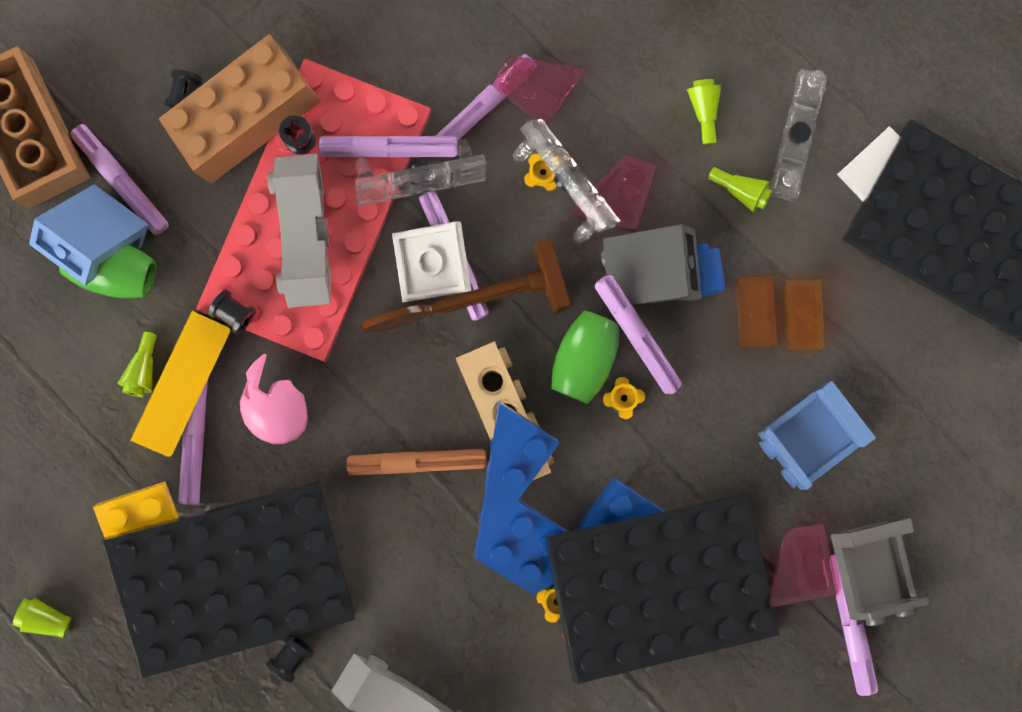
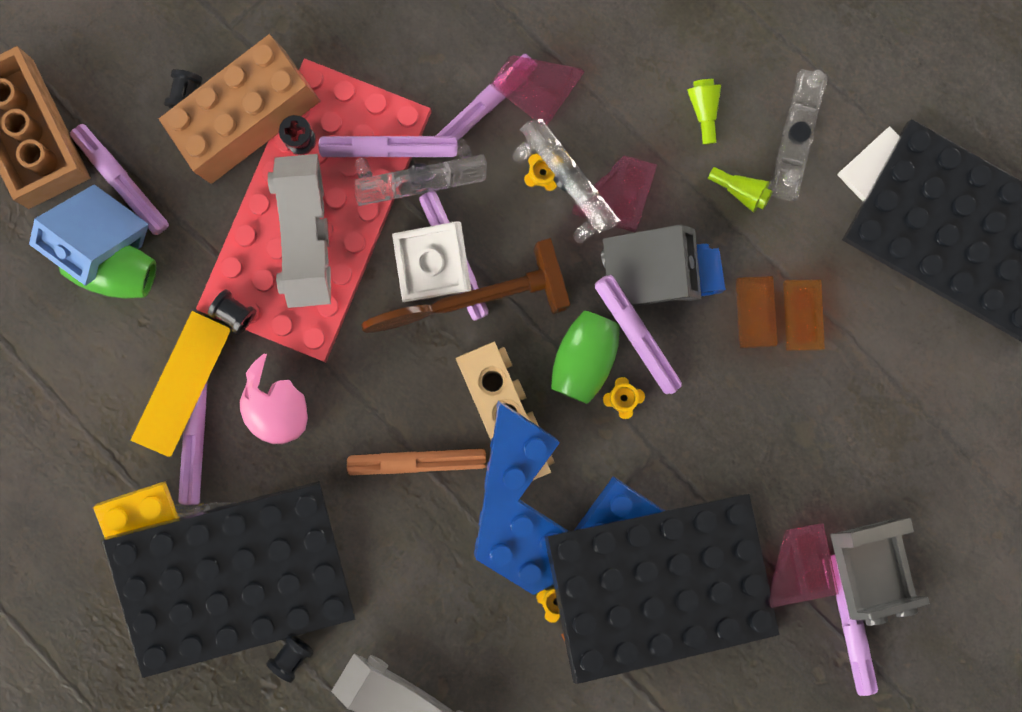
(40, 618): lime cone -> none
(139, 373): lime cone -> none
(814, 436): medium blue panel -> none

